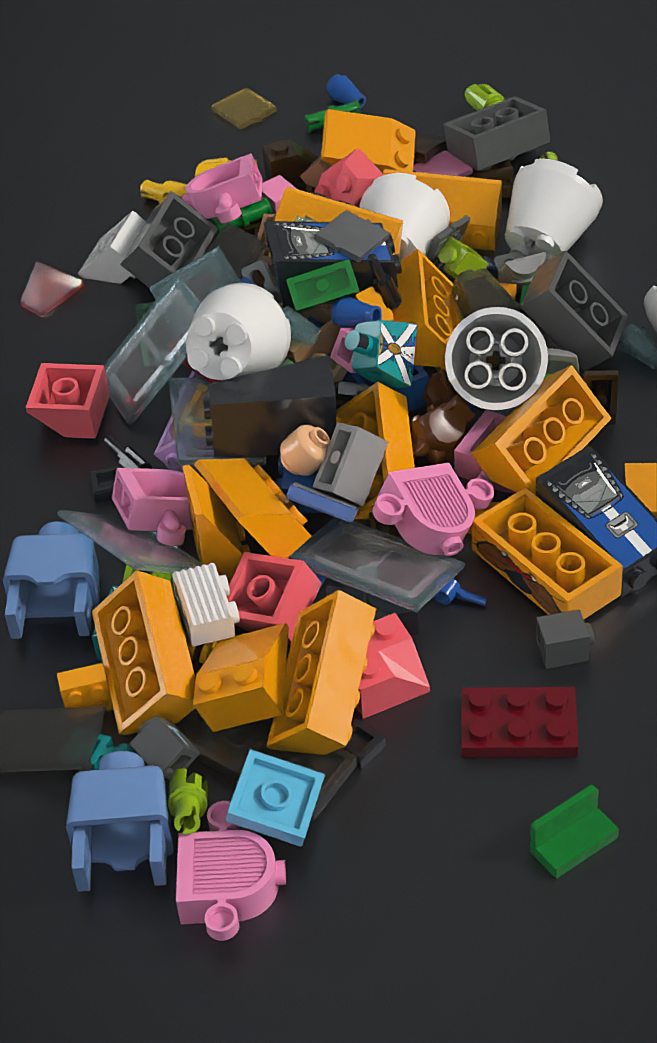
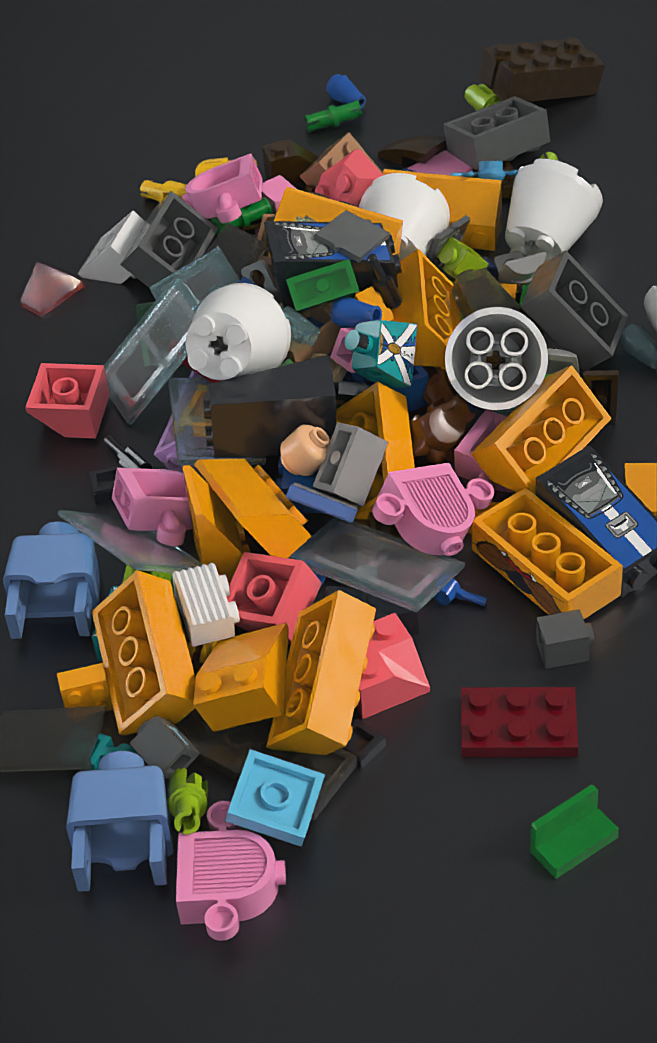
(243, 108): clear yellow piece -> none
(380, 138): light orange slope -> none
(489, 170): none -> dark azure animal
(541, 70): none -> dark brown piece

